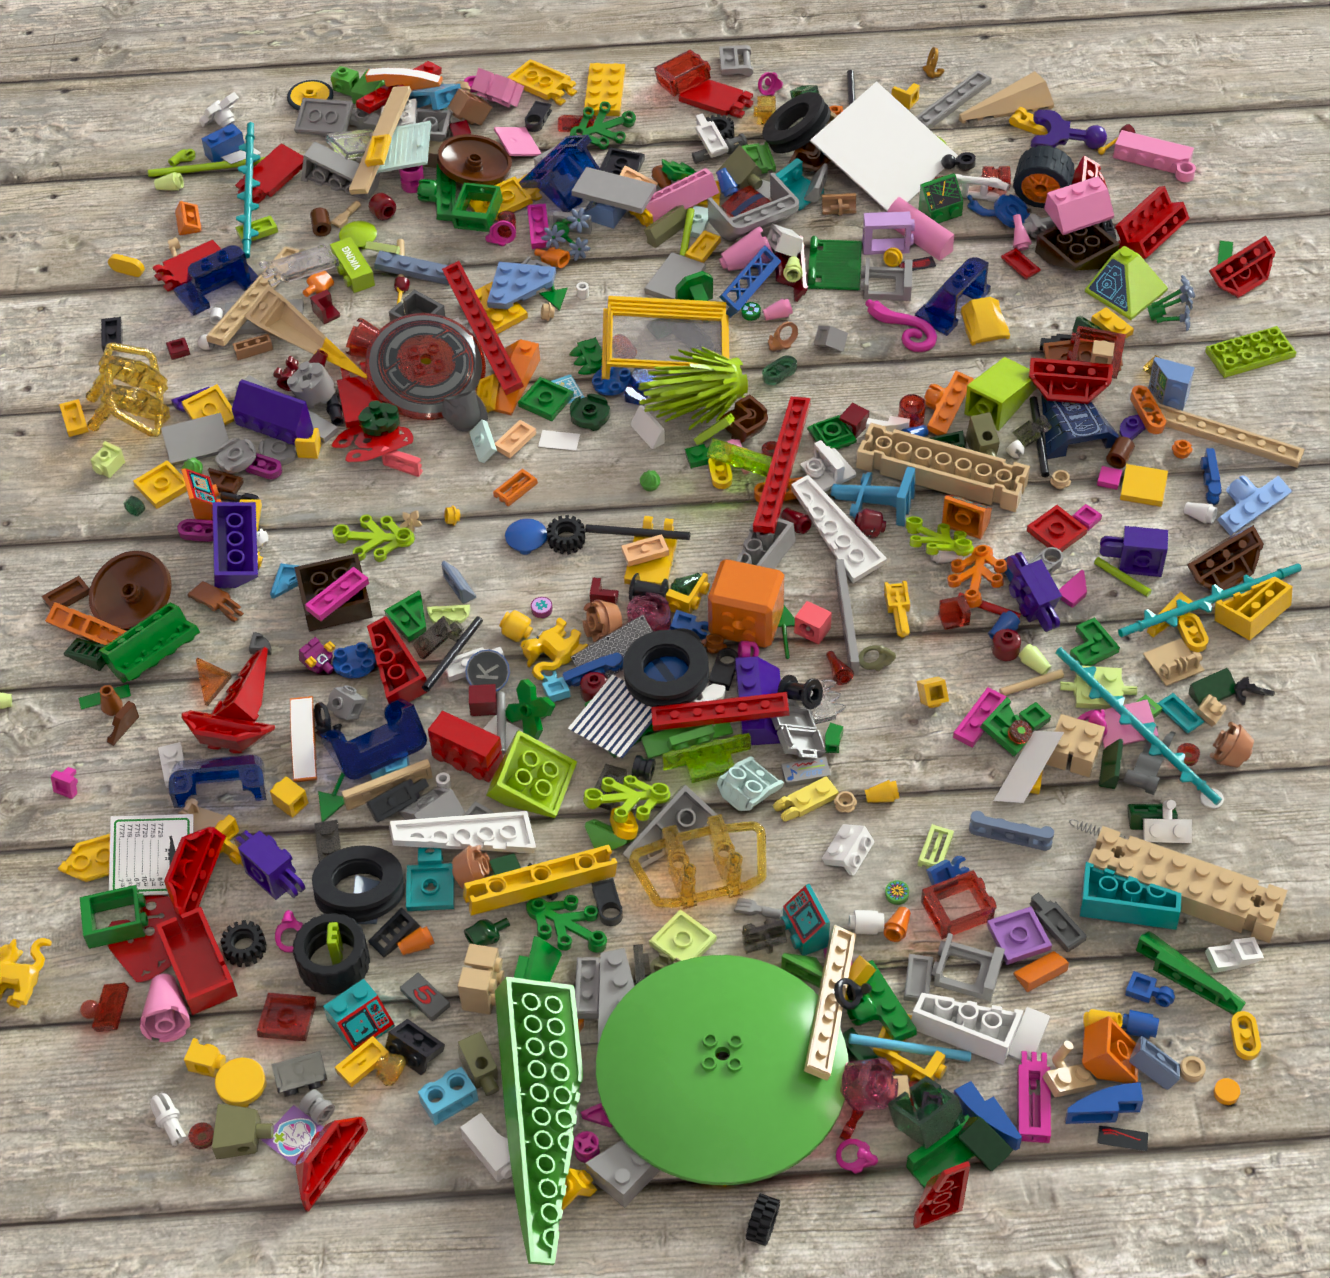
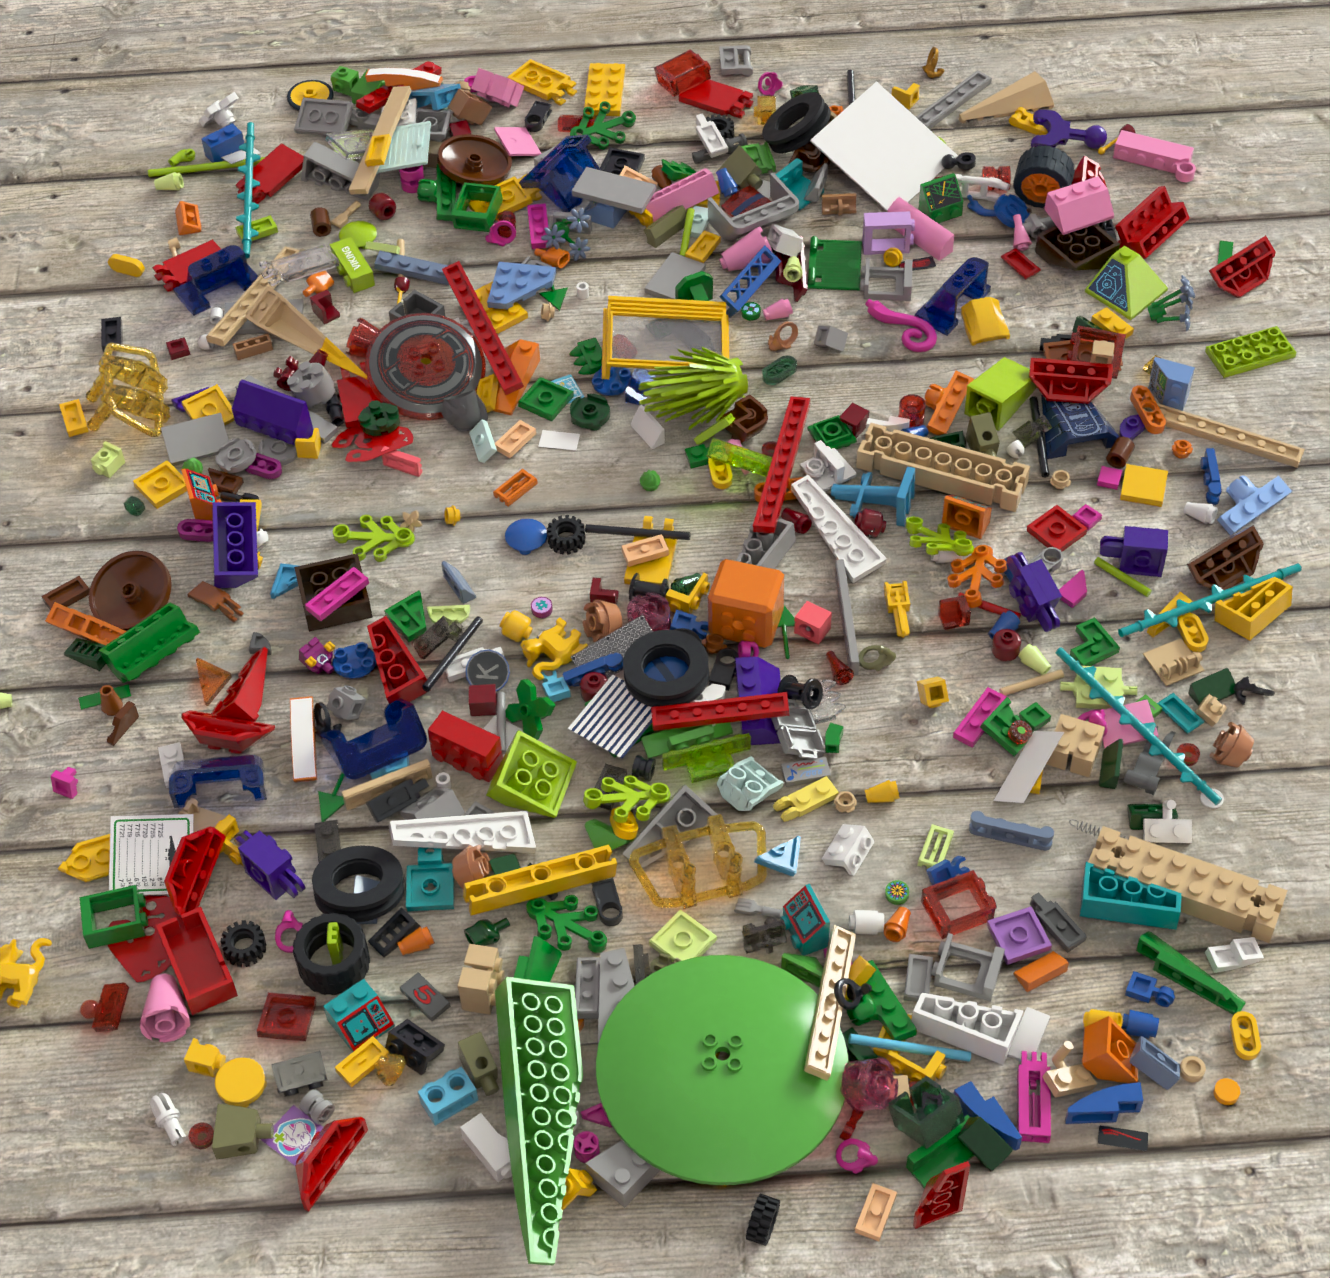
(289, 796): yellow brick -> none
(782, 857): none -> tile
(875, 1212): none -> light nougat plate

